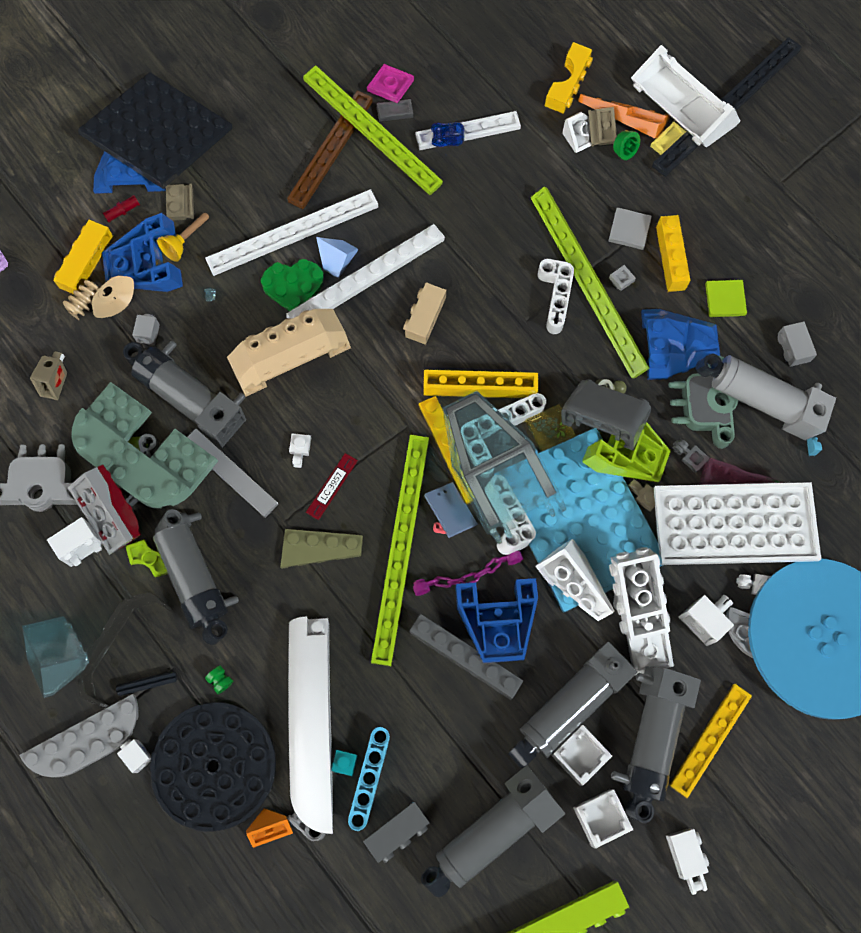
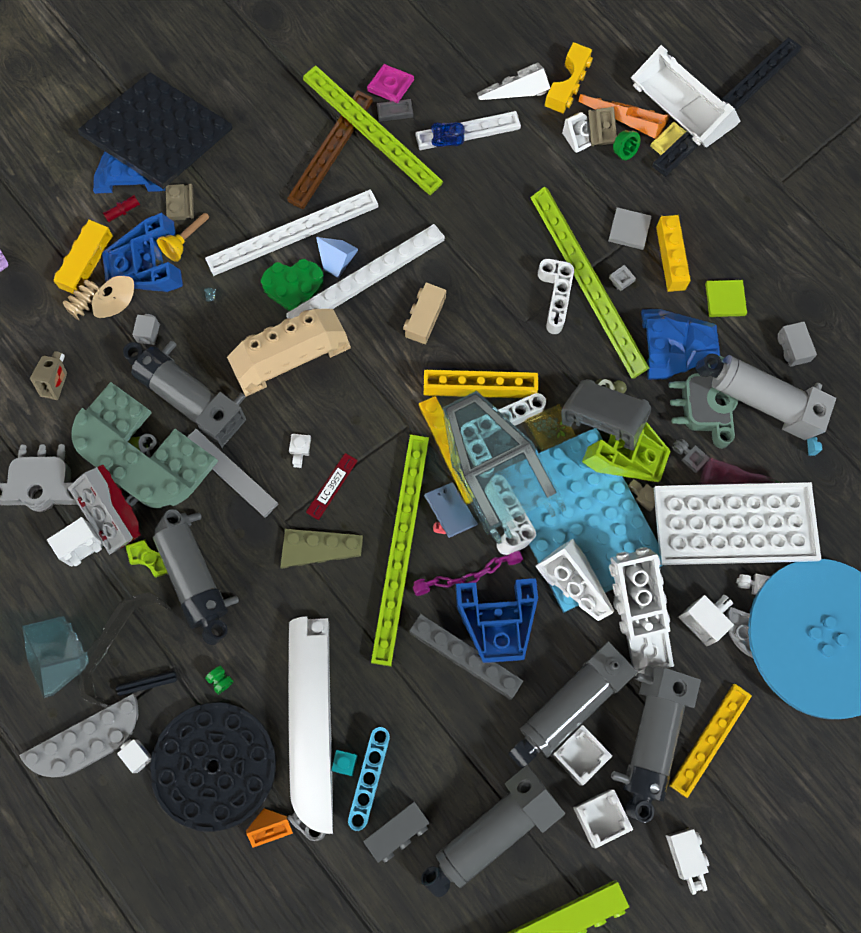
(529, 82): none -> white wedge

